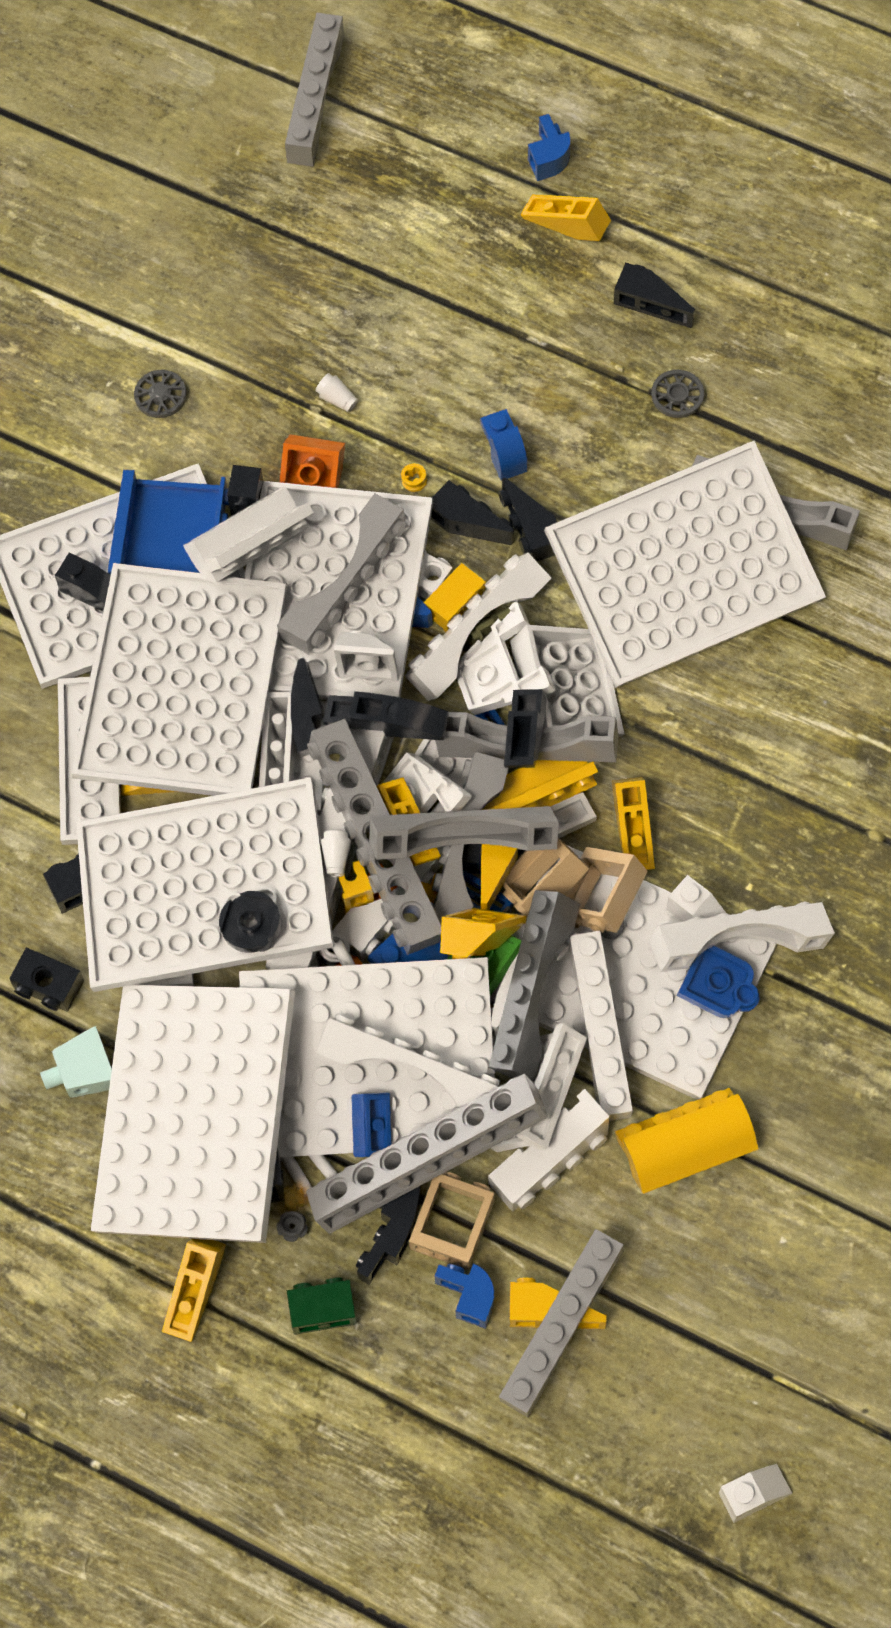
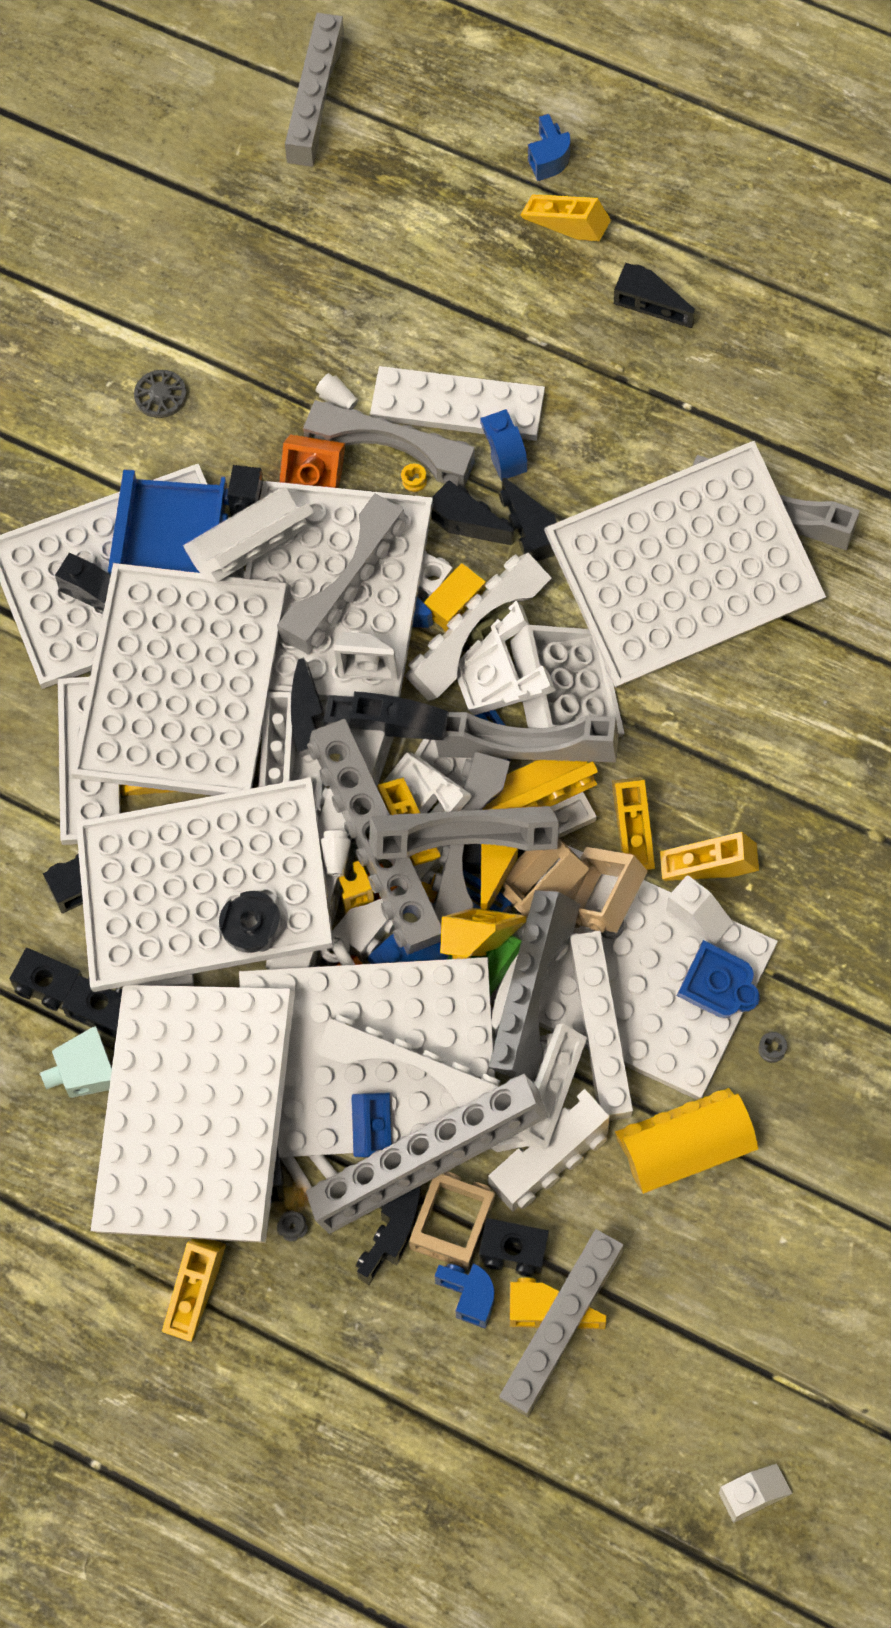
(80, 1006): none -> black brick
(321, 1306): dark green brick -> none
(439, 455): none -> light grey arch
(454, 401): none -> white plate
(500, 1234): none -> black brick
(525, 728): black slope -> none
(677, 393): dark grey wheel -> none
(711, 858): none -> yellow slope
(769, 1038): none -> dark grey bush
(795, 927): white arch -> none

